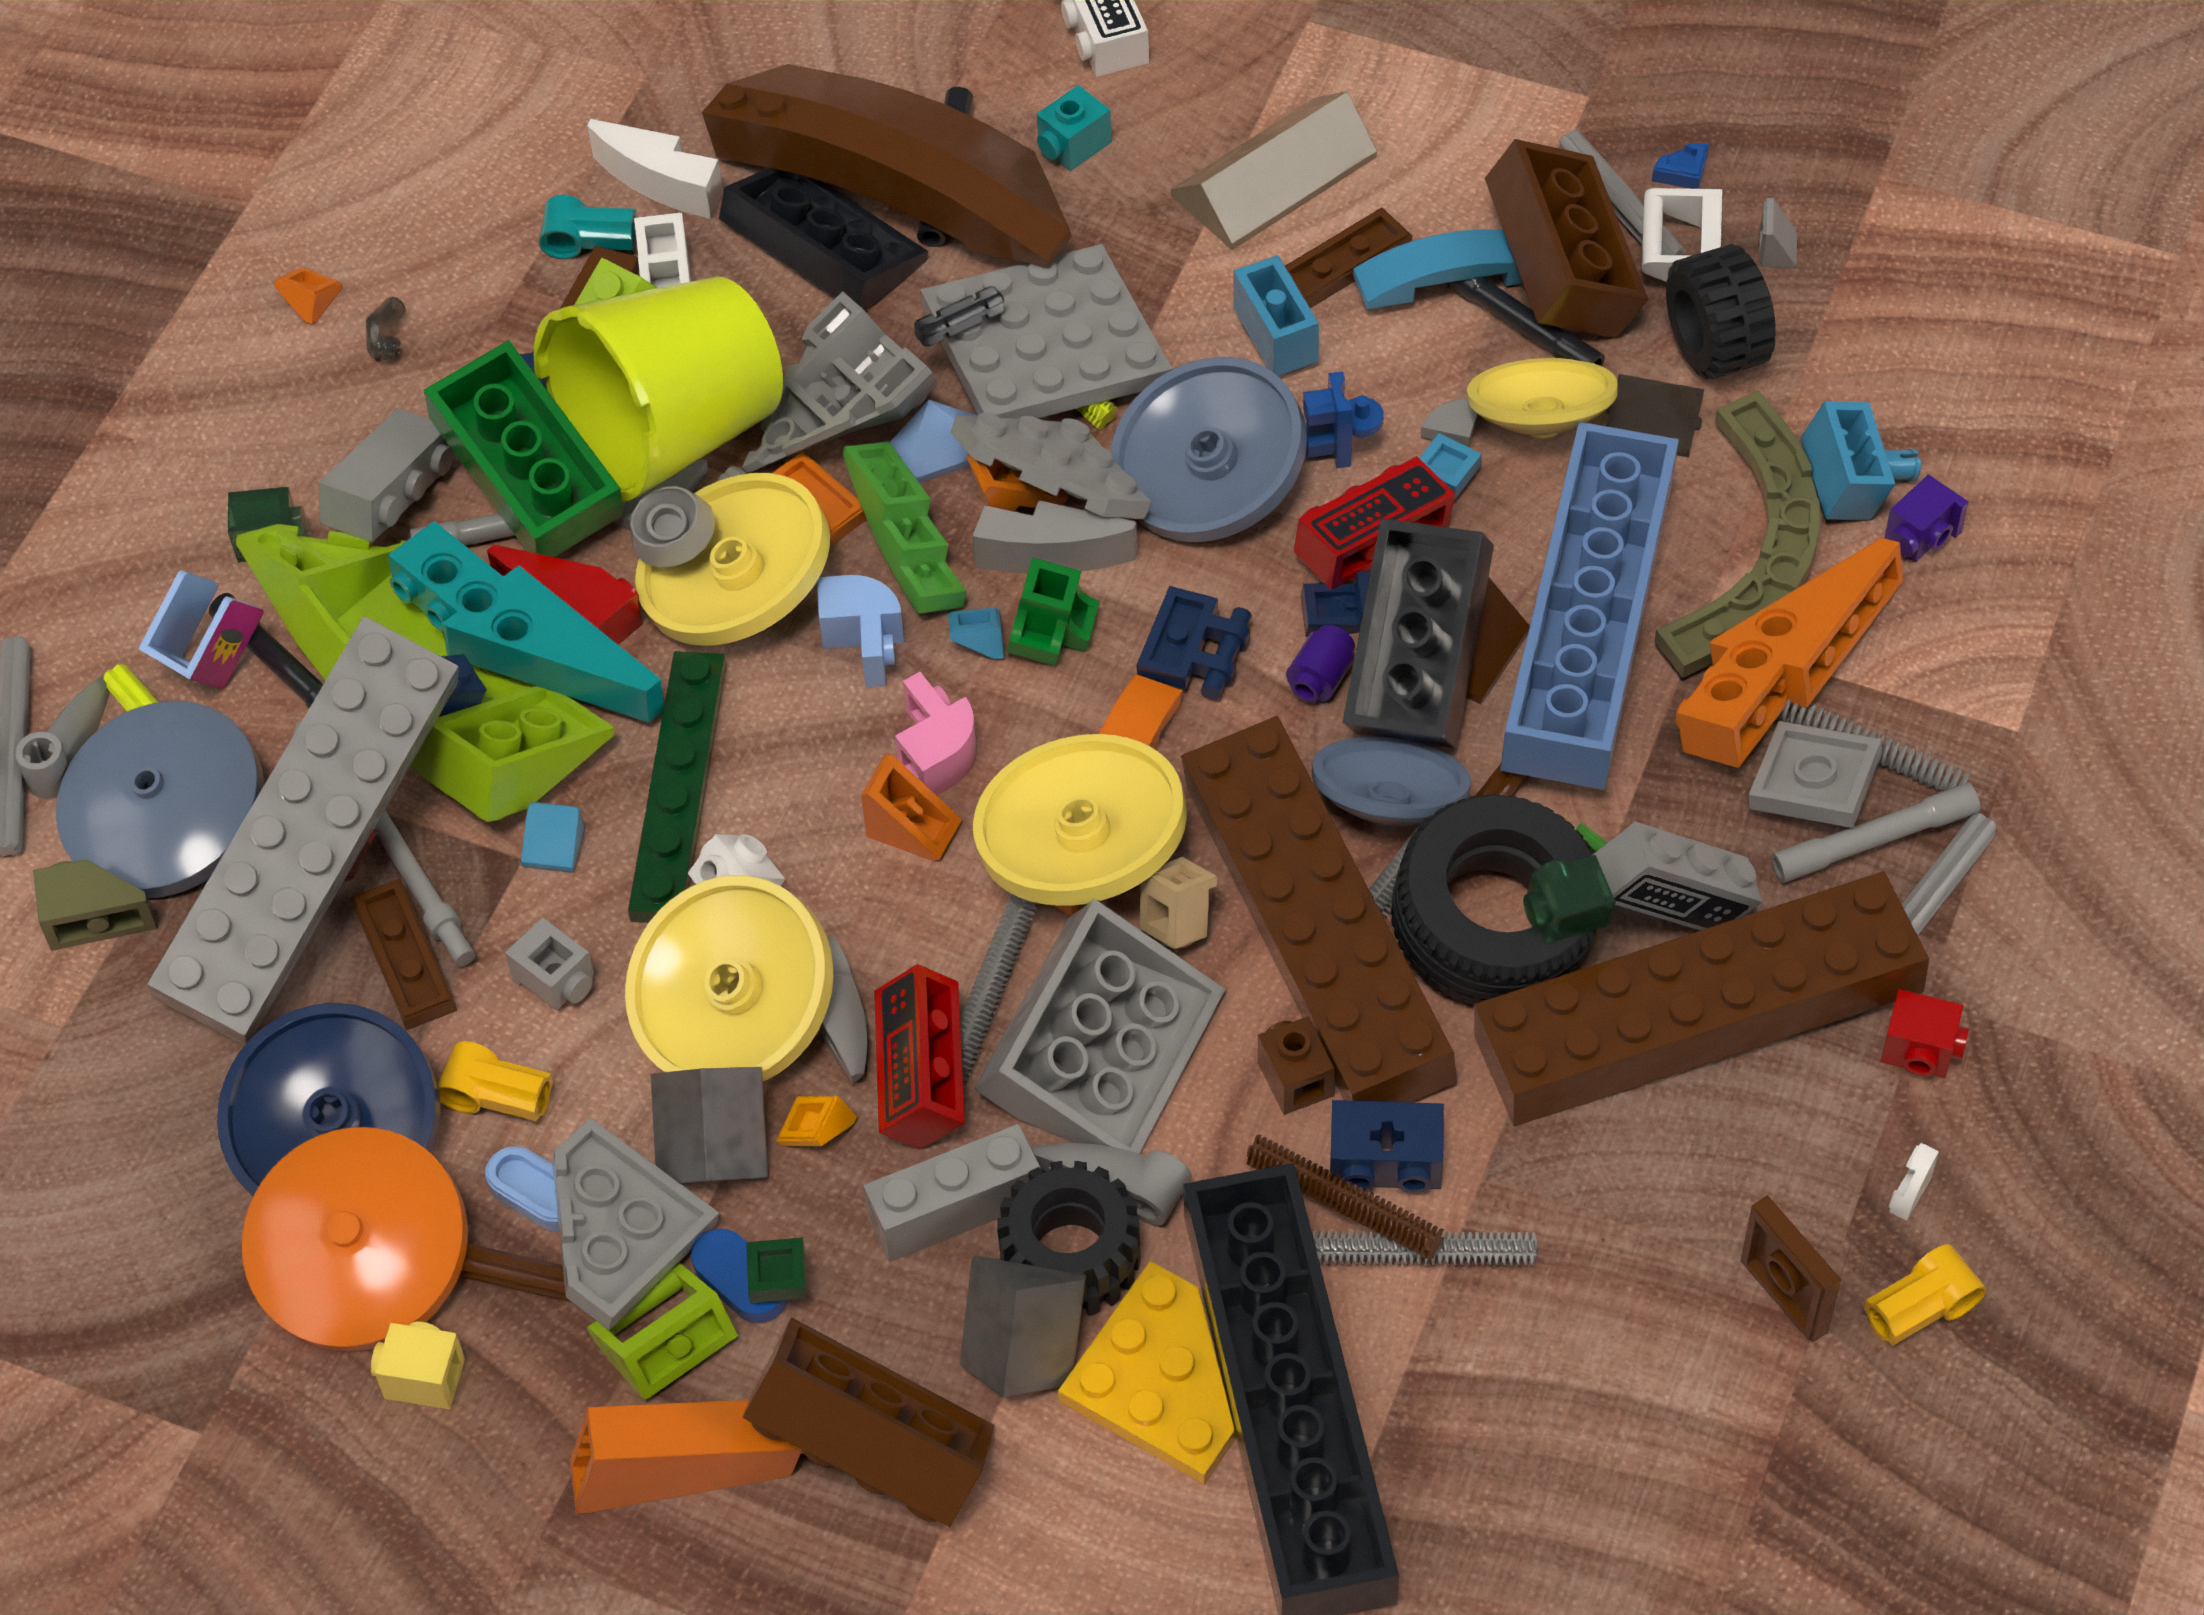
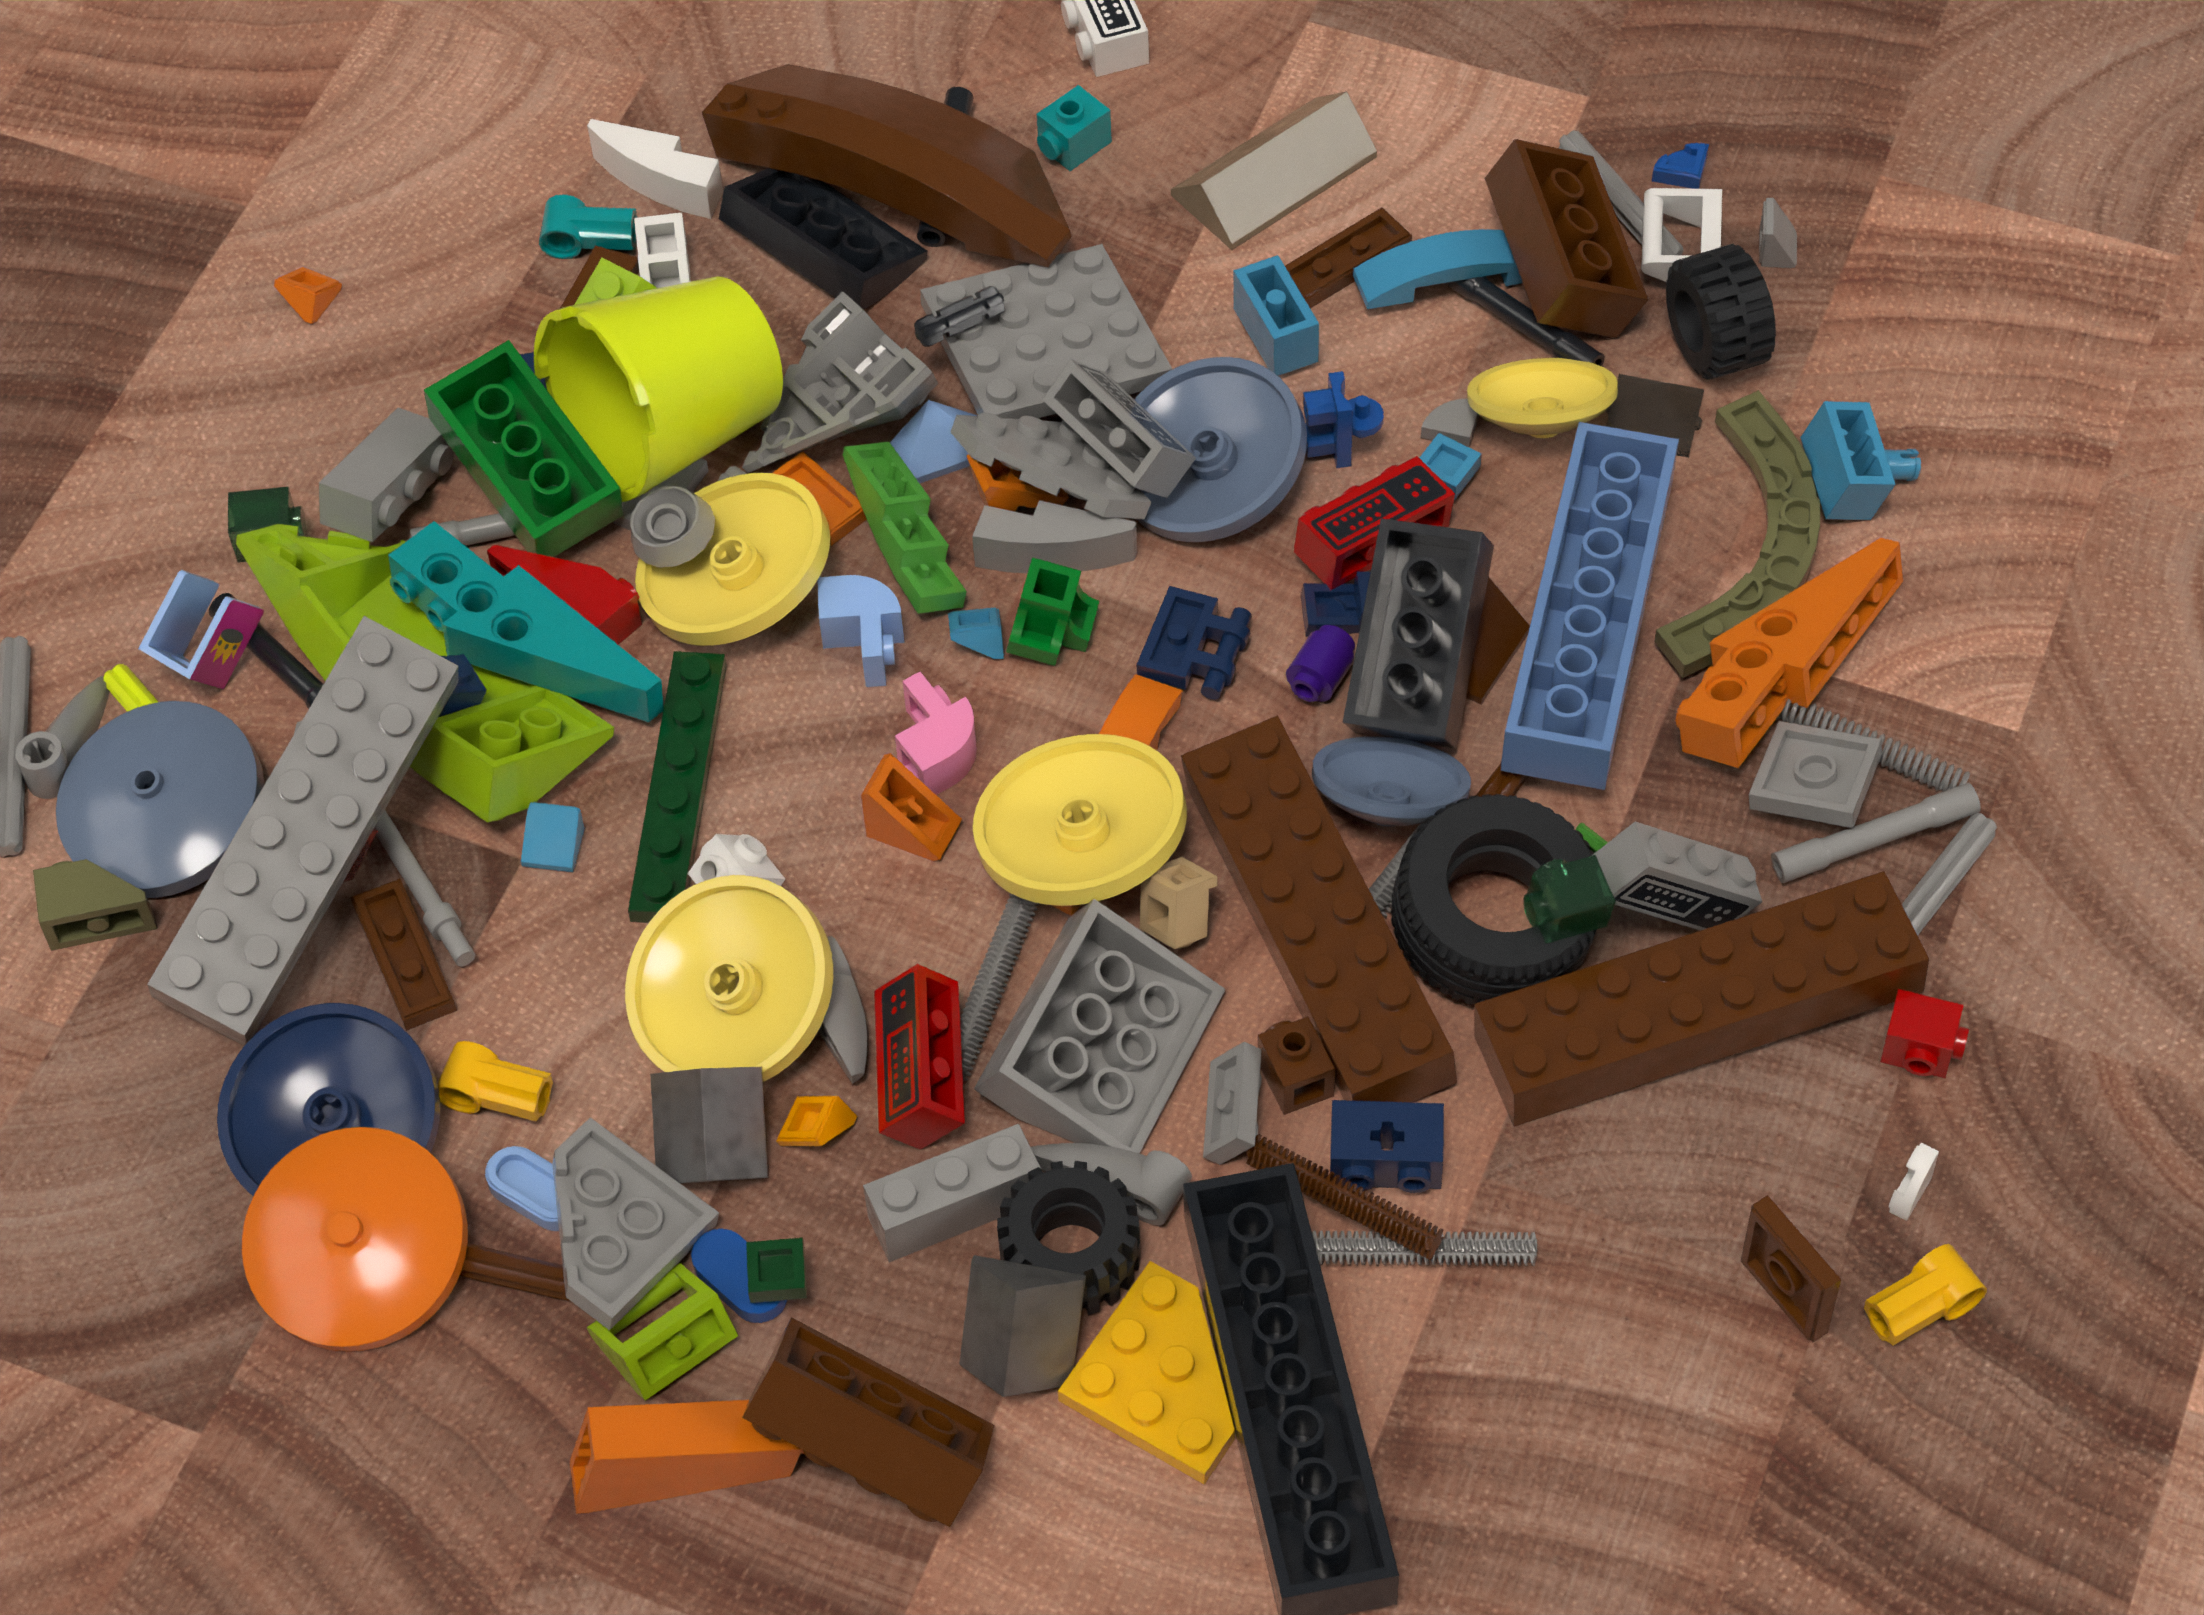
(378, 325): clear smoke arm -> none
(418, 1364): light yellow brick -> none
(551, 965): light grey brick -> none
(1119, 429): none -> light grey brick
(1232, 1103): none -> light grey plate
(1926, 518): dark purple brick -> none

